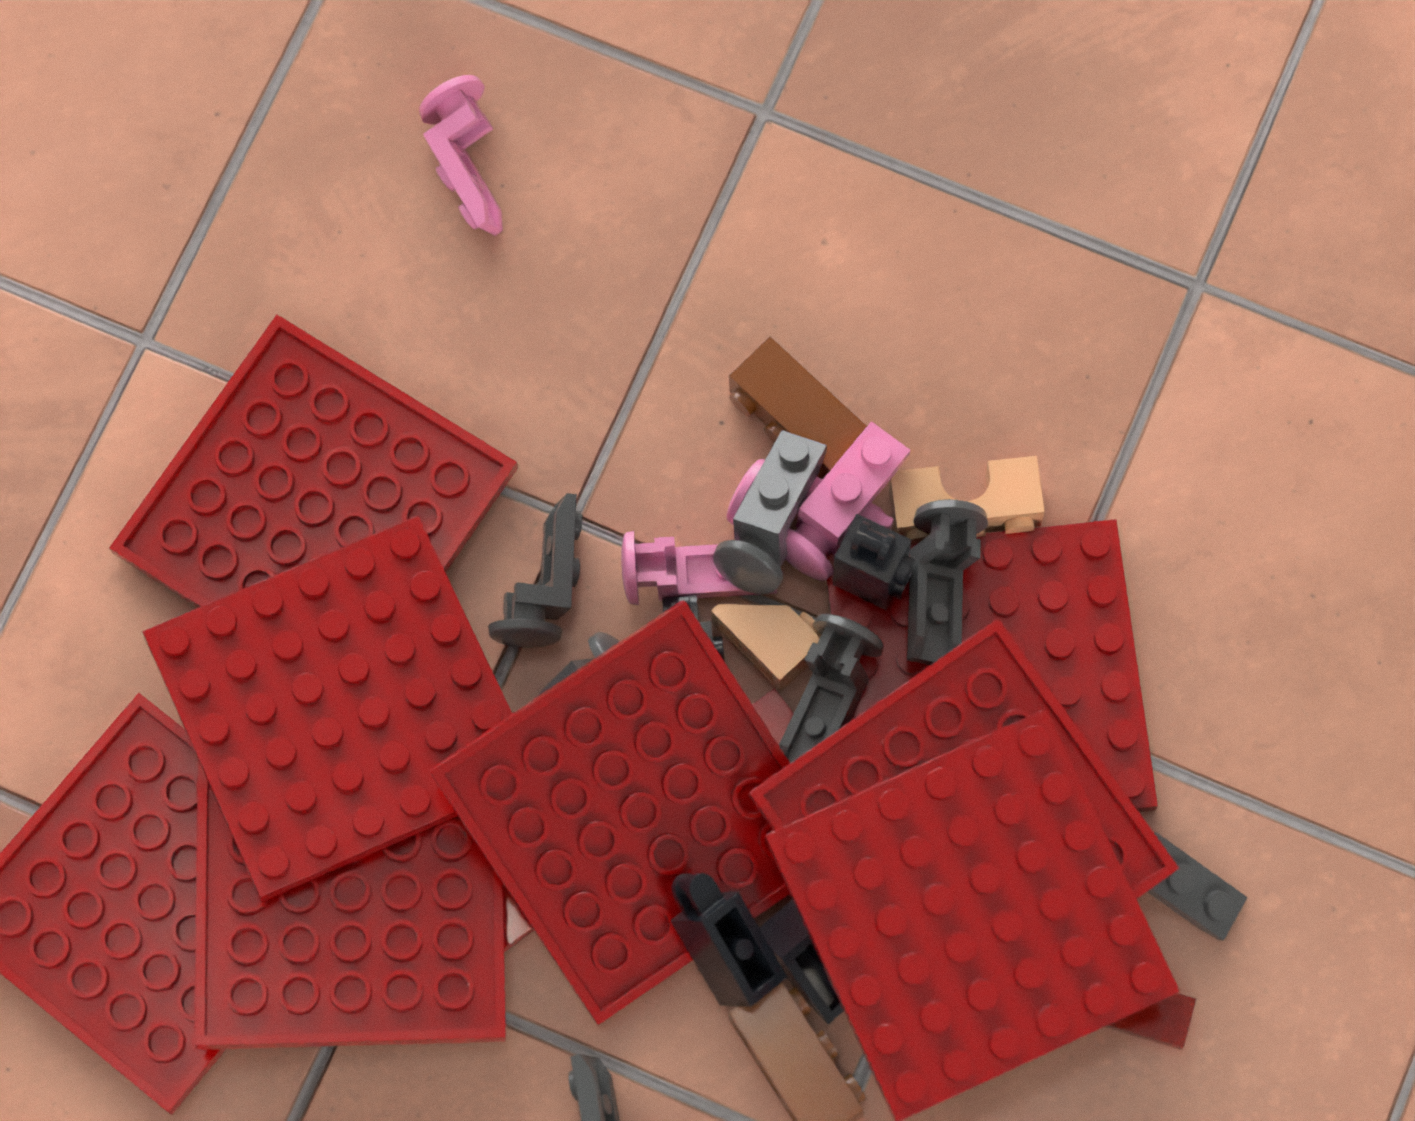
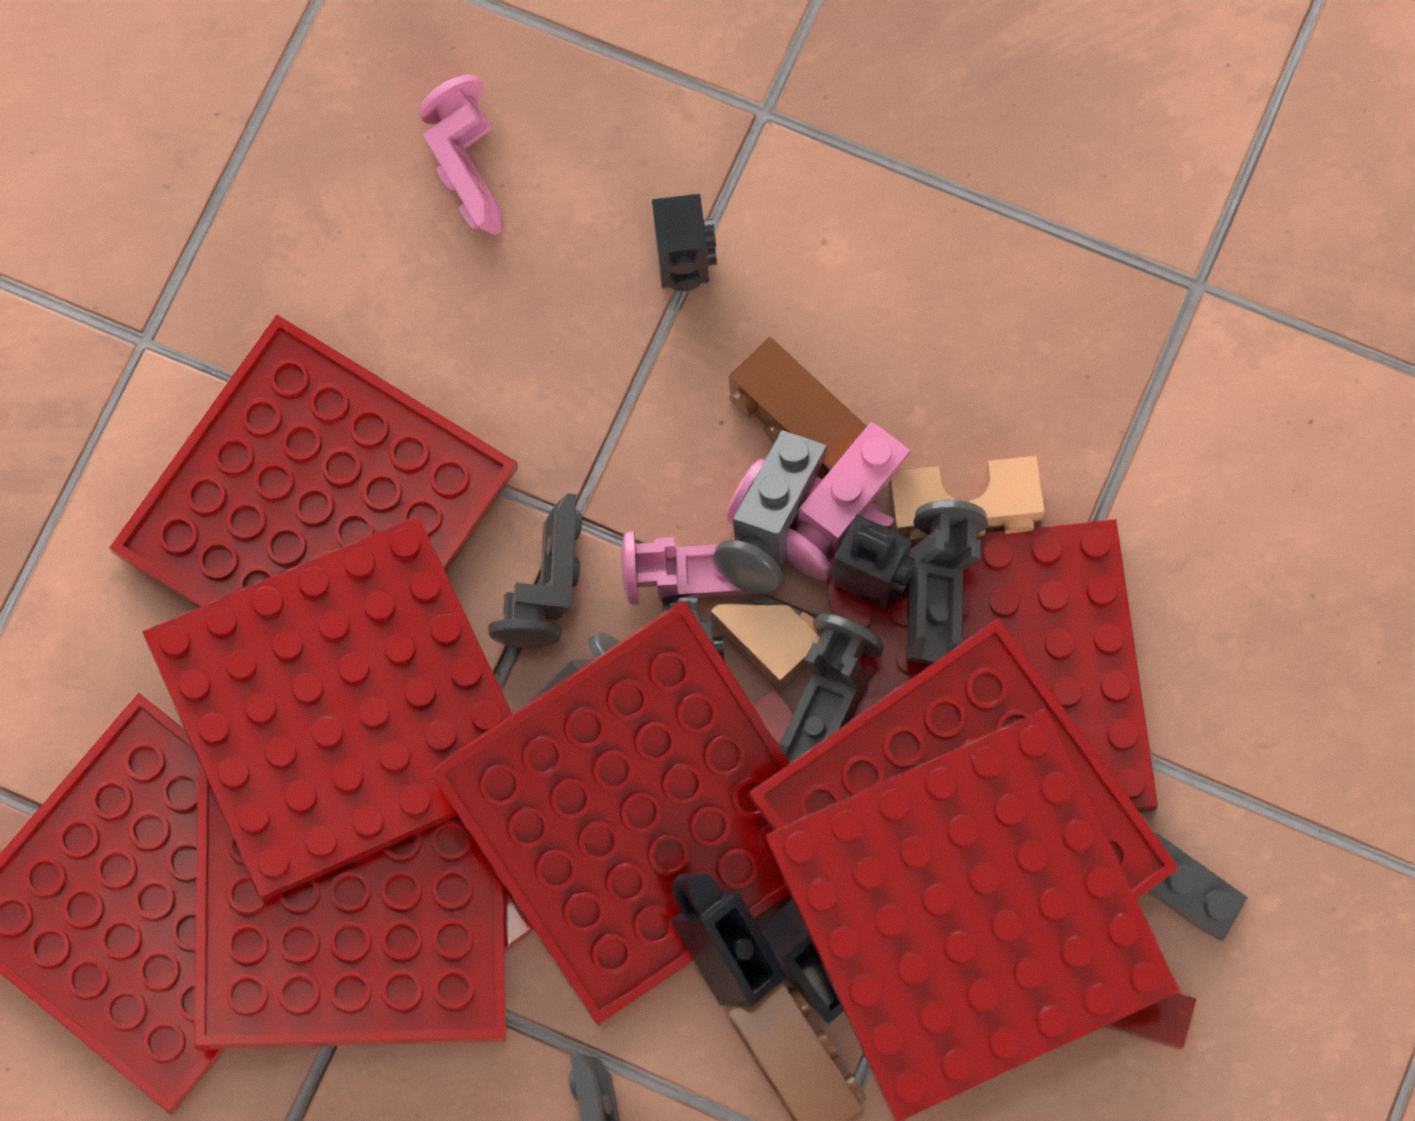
(683, 241): none -> black brick

